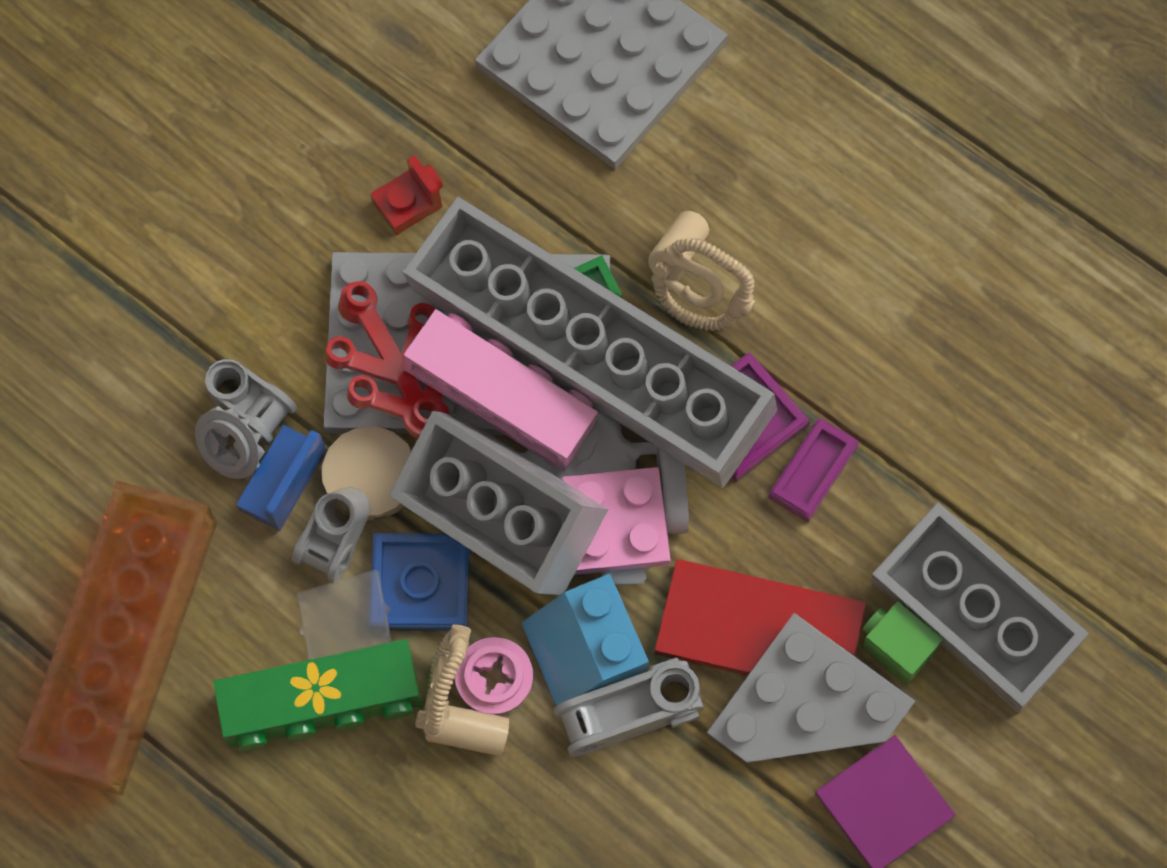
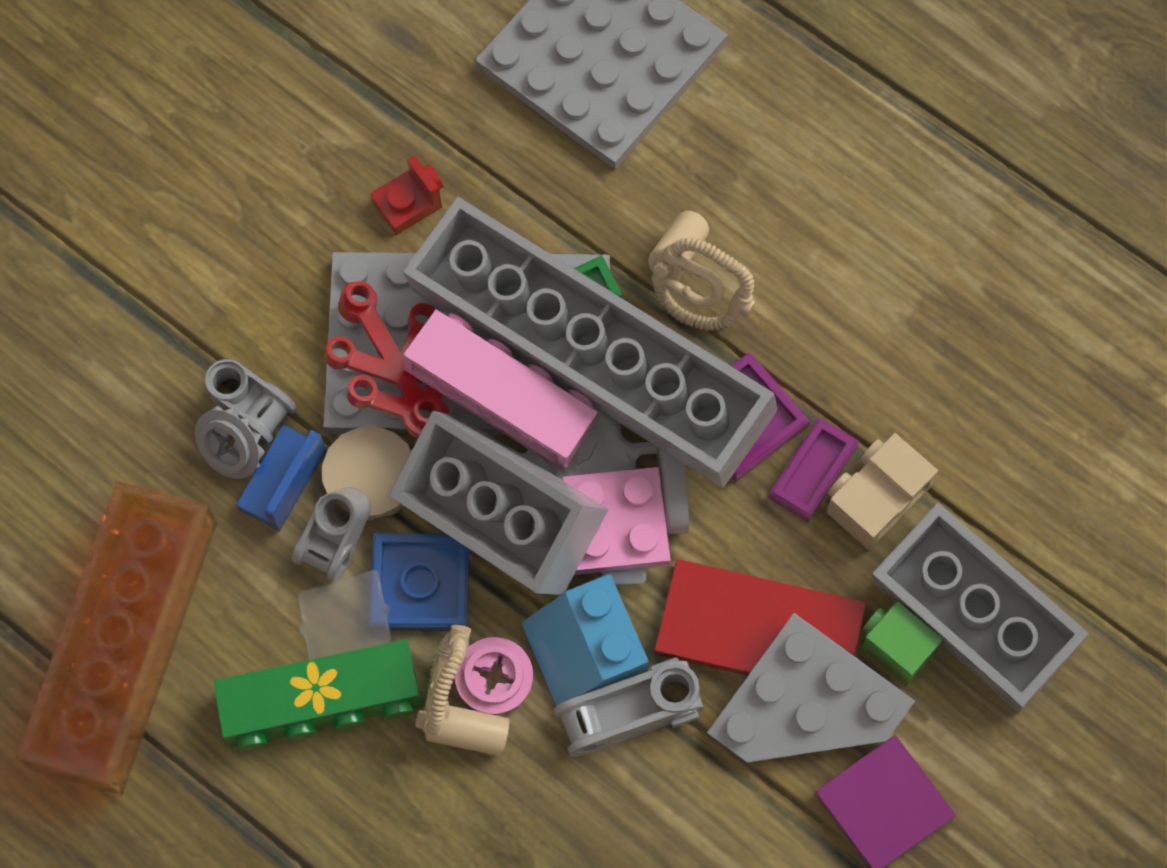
(882, 491): none -> tan brick

